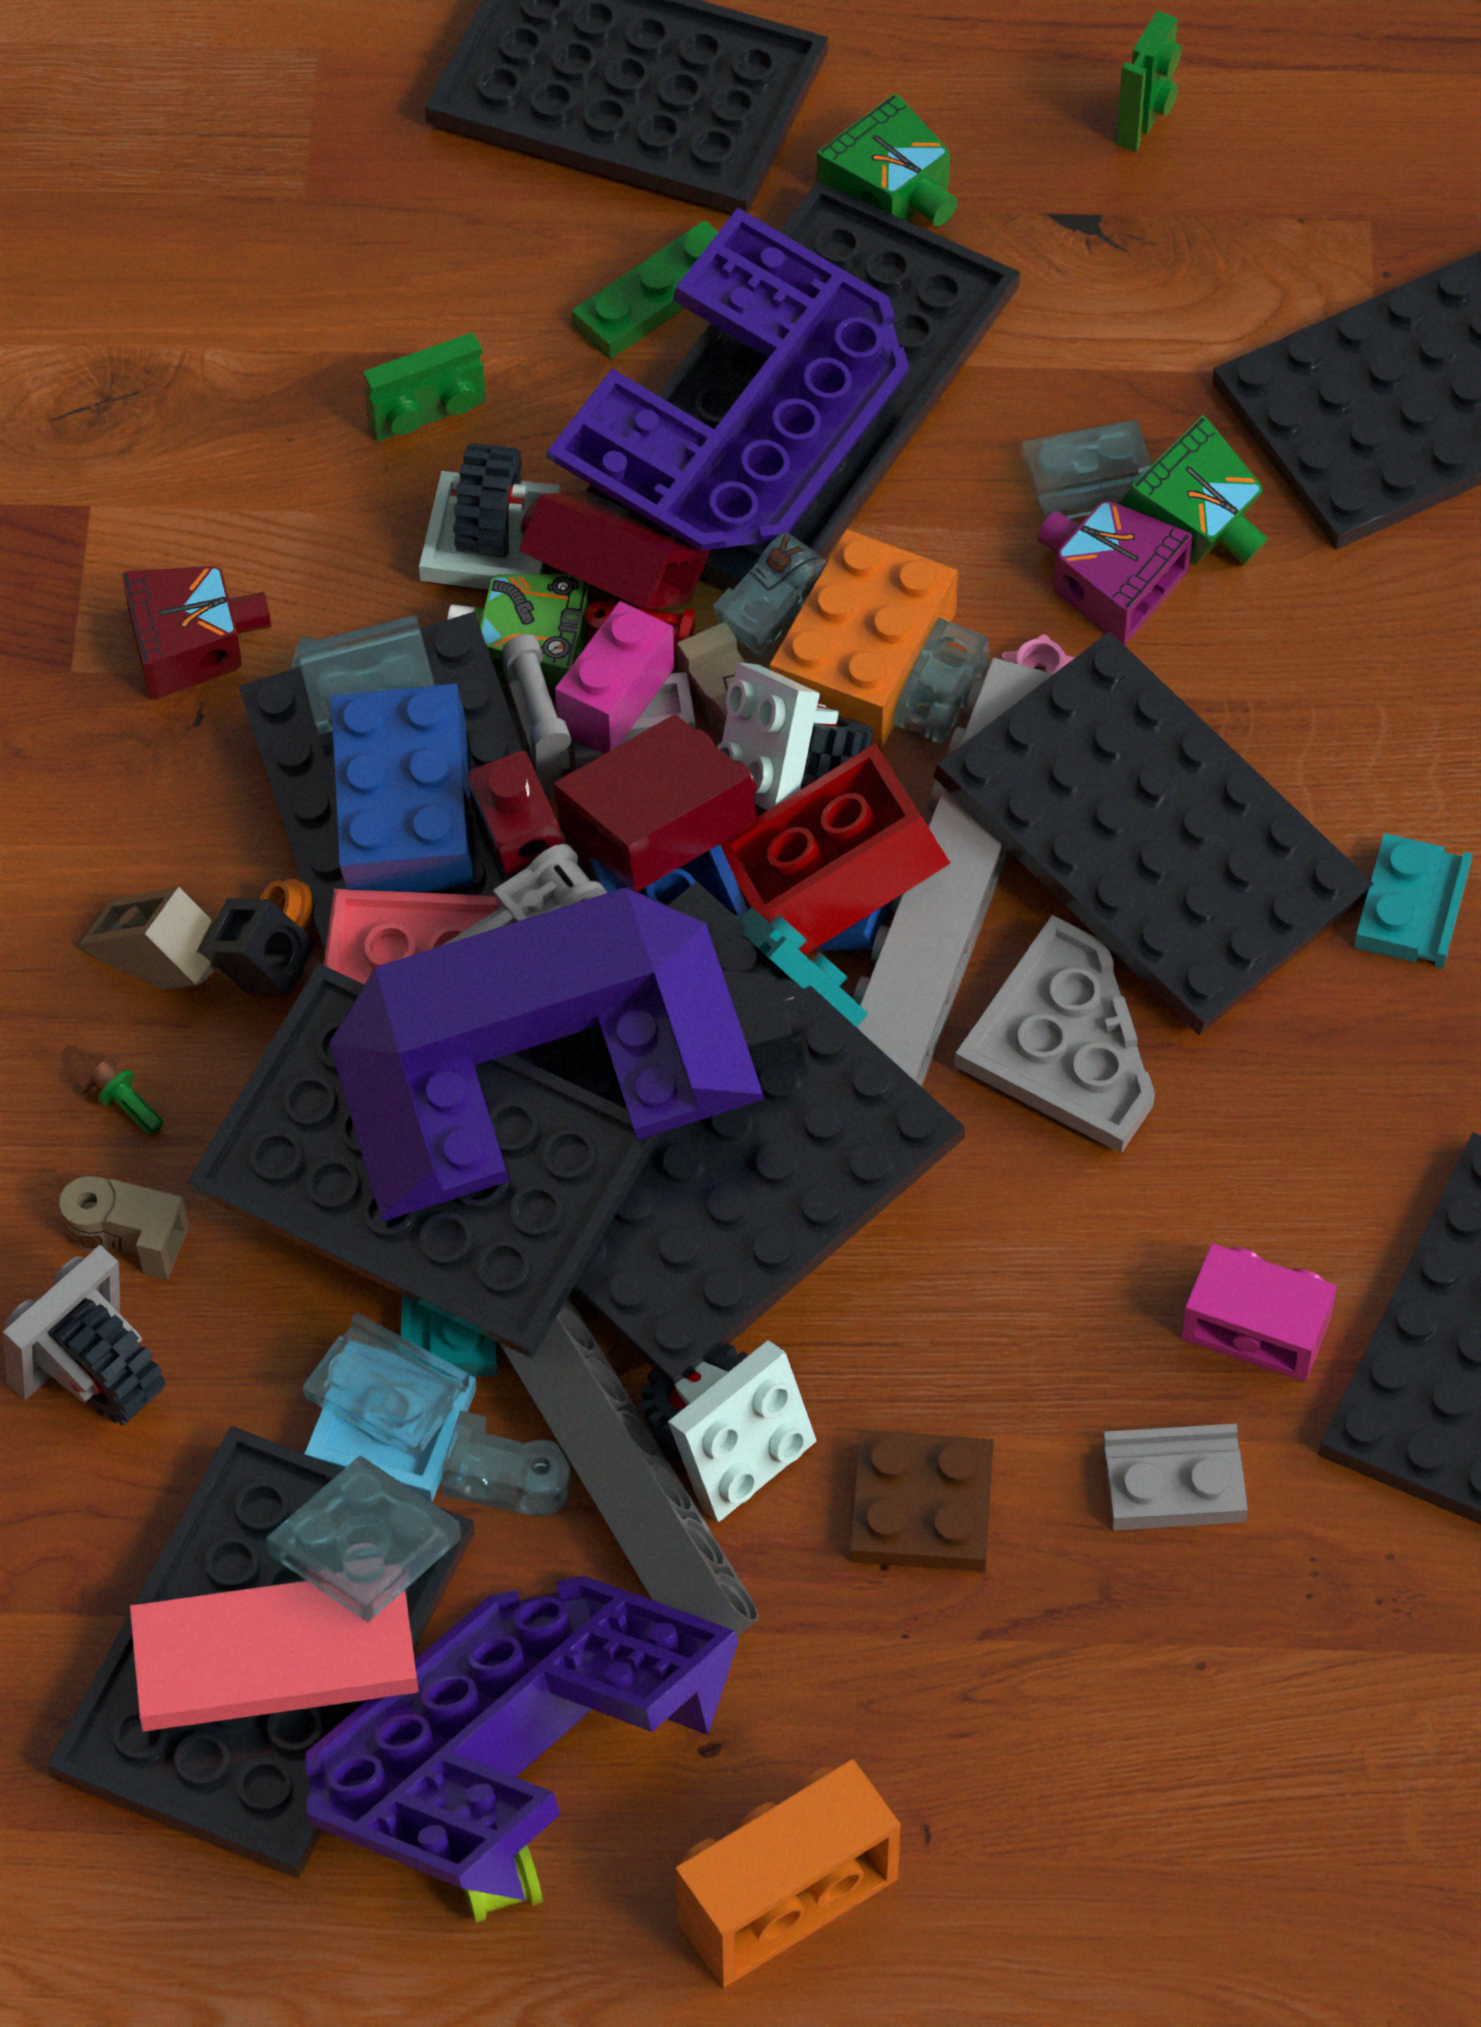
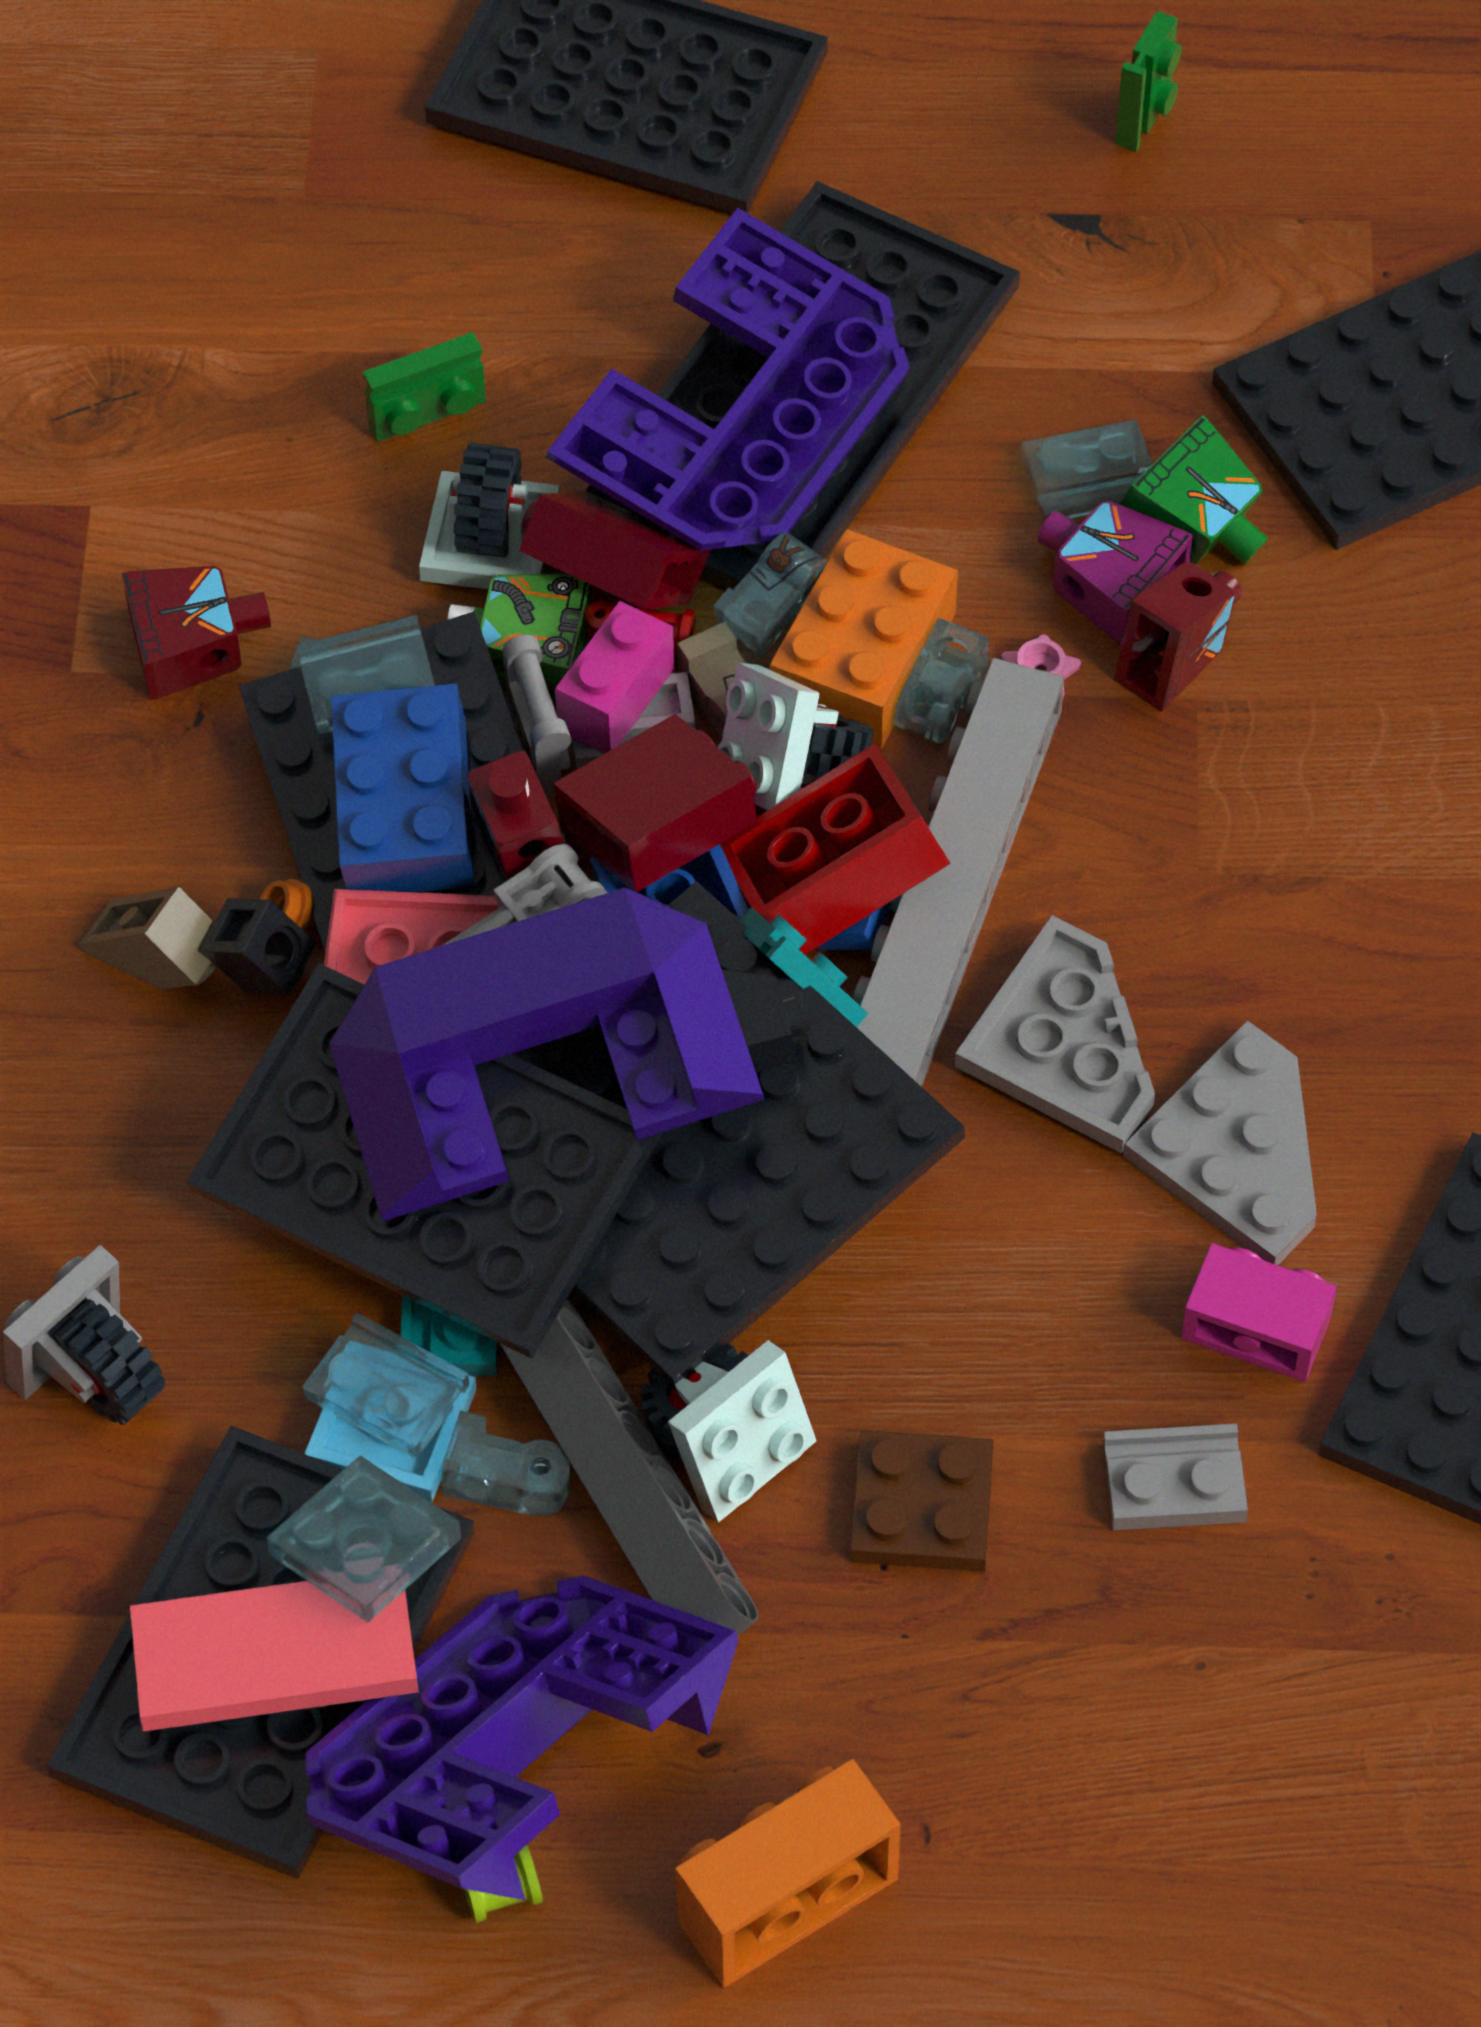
(114, 1088): piece -> none
(126, 1220): dark tan leg -> none
(642, 296): green plate -> none
(891, 164): green torso -> none
(1153, 832): black plate -> none
(1175, 632): none -> dark red torso
(1237, 1146): none -> light grey plate
(1413, 900): teal plate -> none

